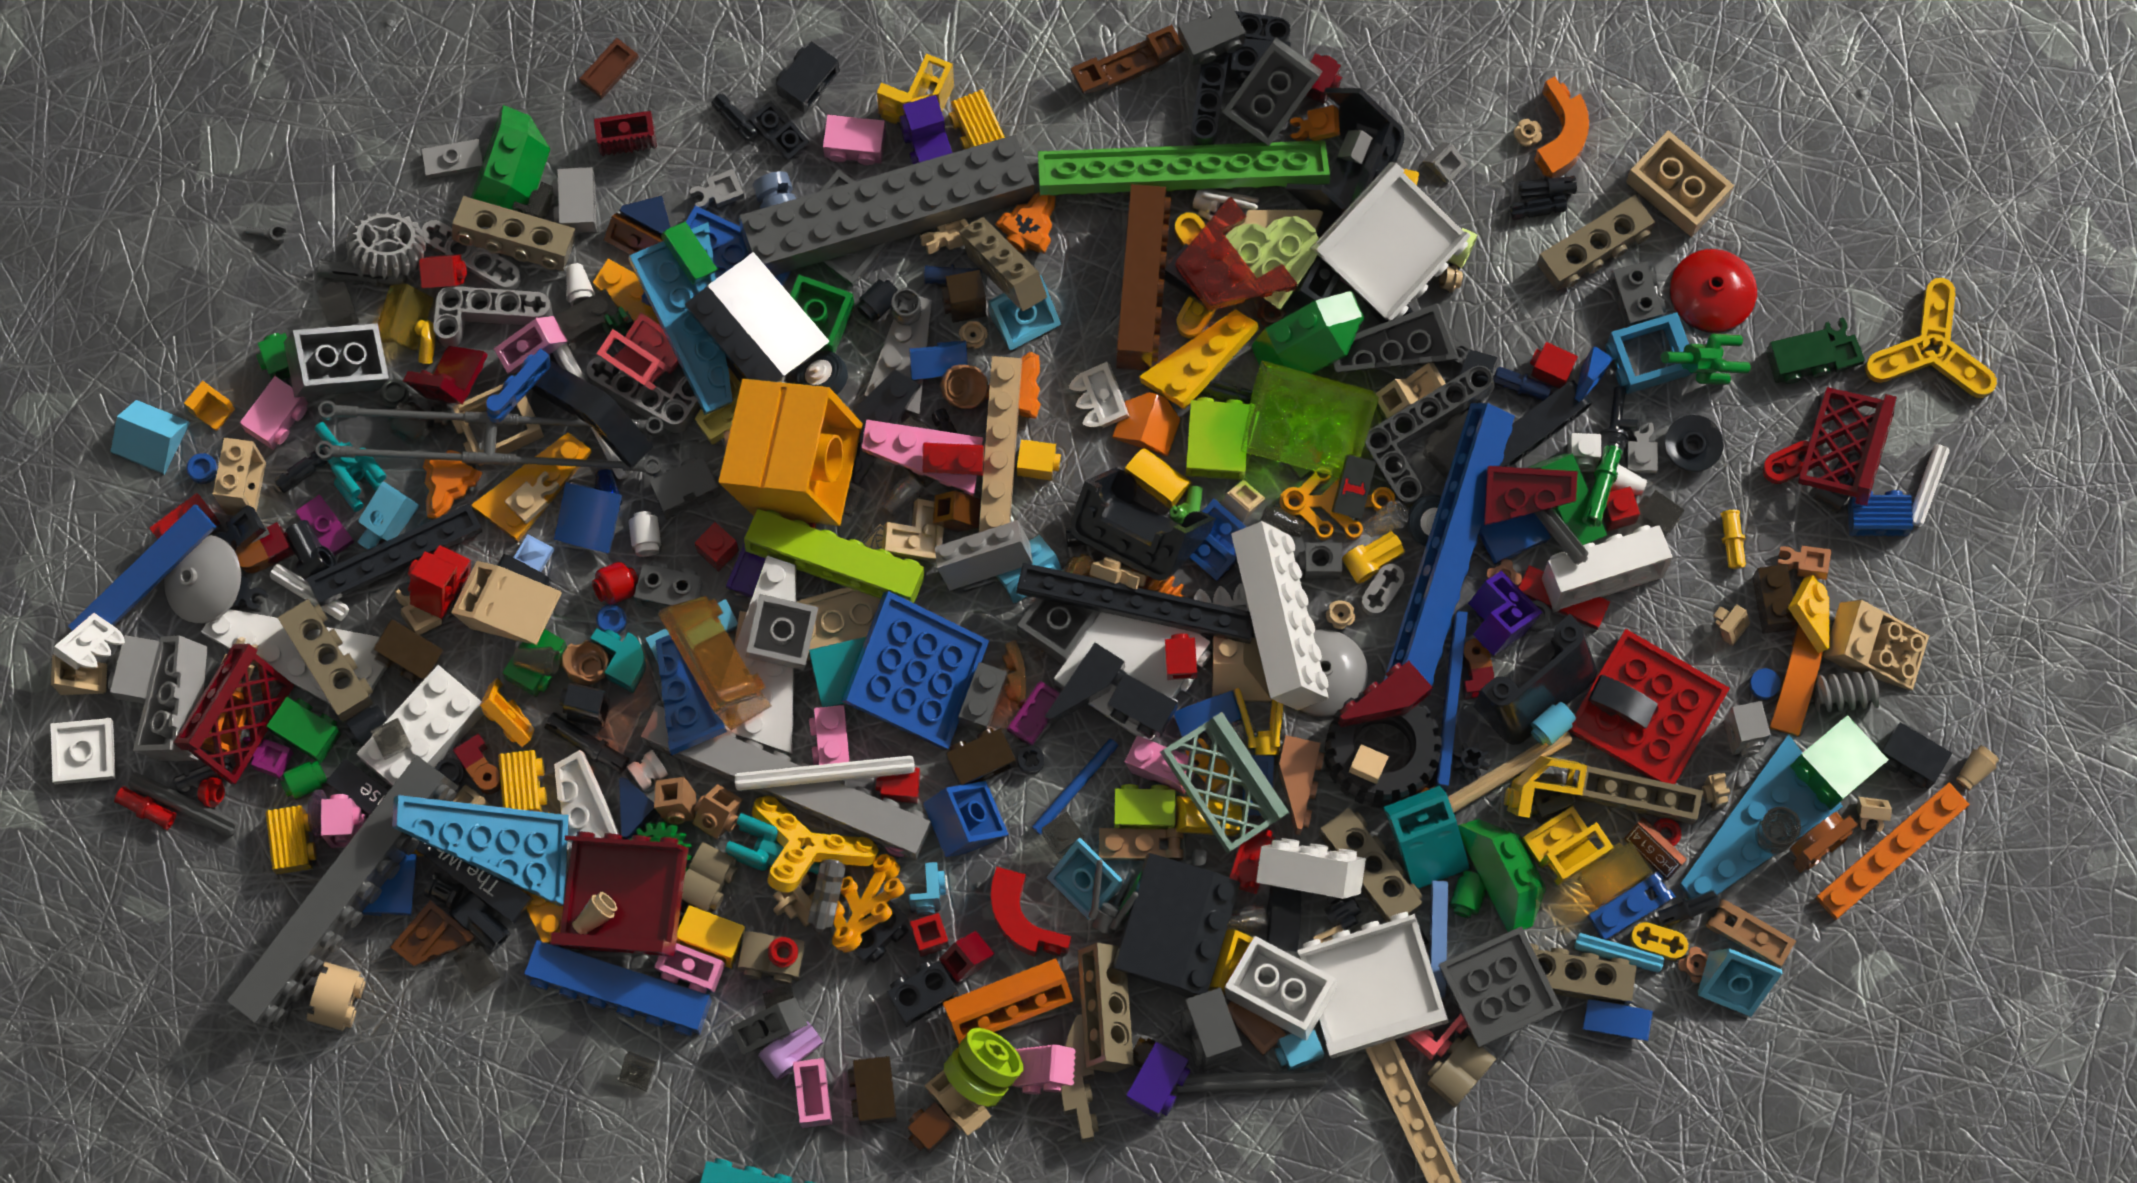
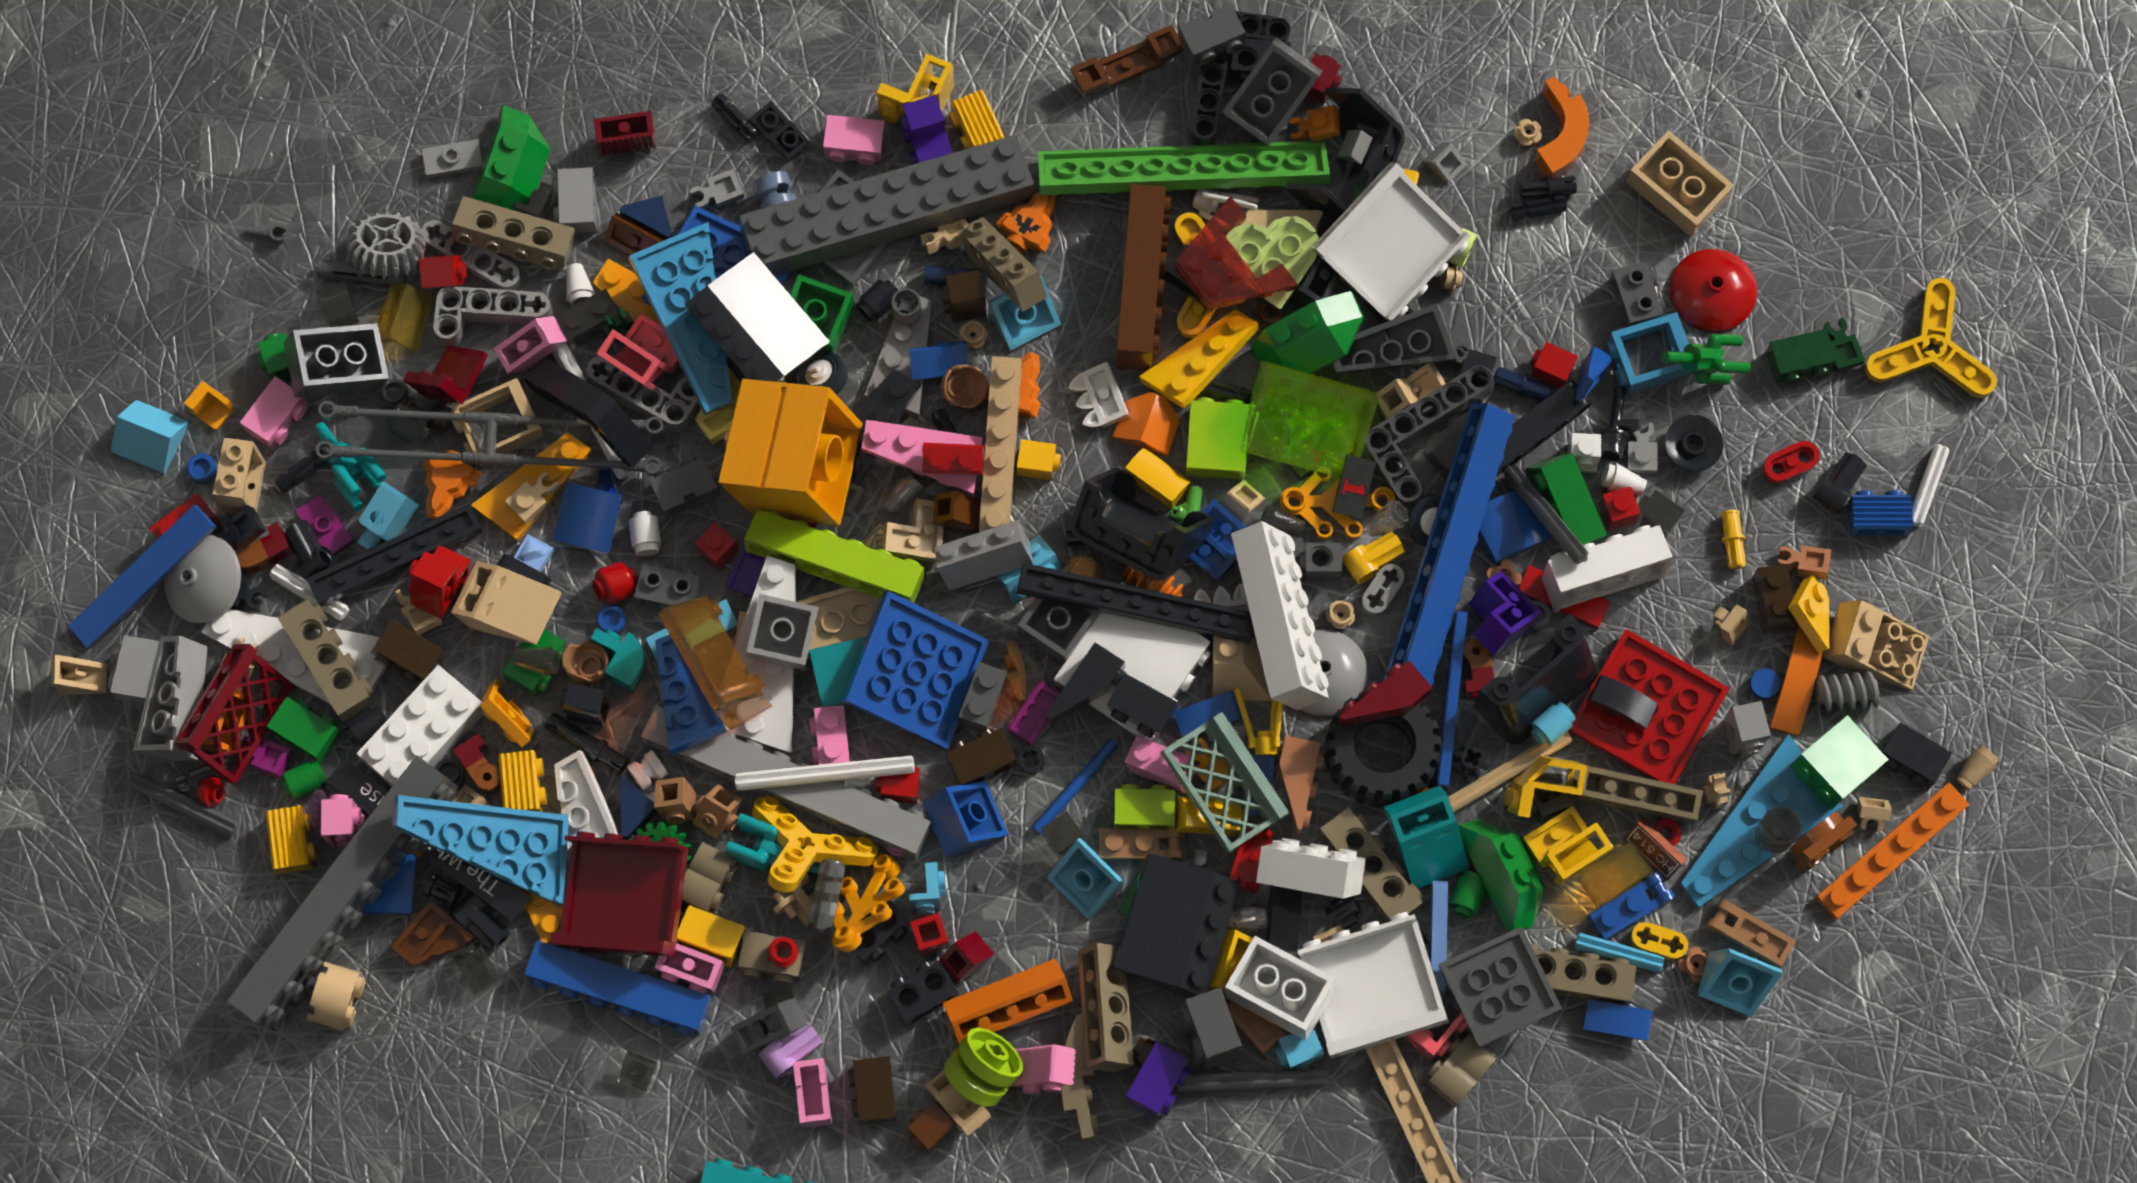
(82, 751): white plate -> none
(88, 640): white plate -> none
(145, 807): red pin -> none
(391, 738): clear smoke plate -> none
(427, 342): yellow arm -> none
(517, 386): blue plate -> none
(595, 913): tan cone -> none
(609, 68): copper tile -> none
(688, 252): green slope -> none
(807, 76): black brick -> none
(1006, 909): red arch -> none
(1108, 918): dark grey plant -> none
(1113, 571): tan plate -> none
(1181, 657): red brick -> none
(1368, 764): tan slope -> none
(1524, 491): dark red wing -> none
(1605, 477): green pin -> none
(1628, 214): dark tan brick -> none
(1689, 908): black axle -> none
(1873, 443): dark red fence -> none

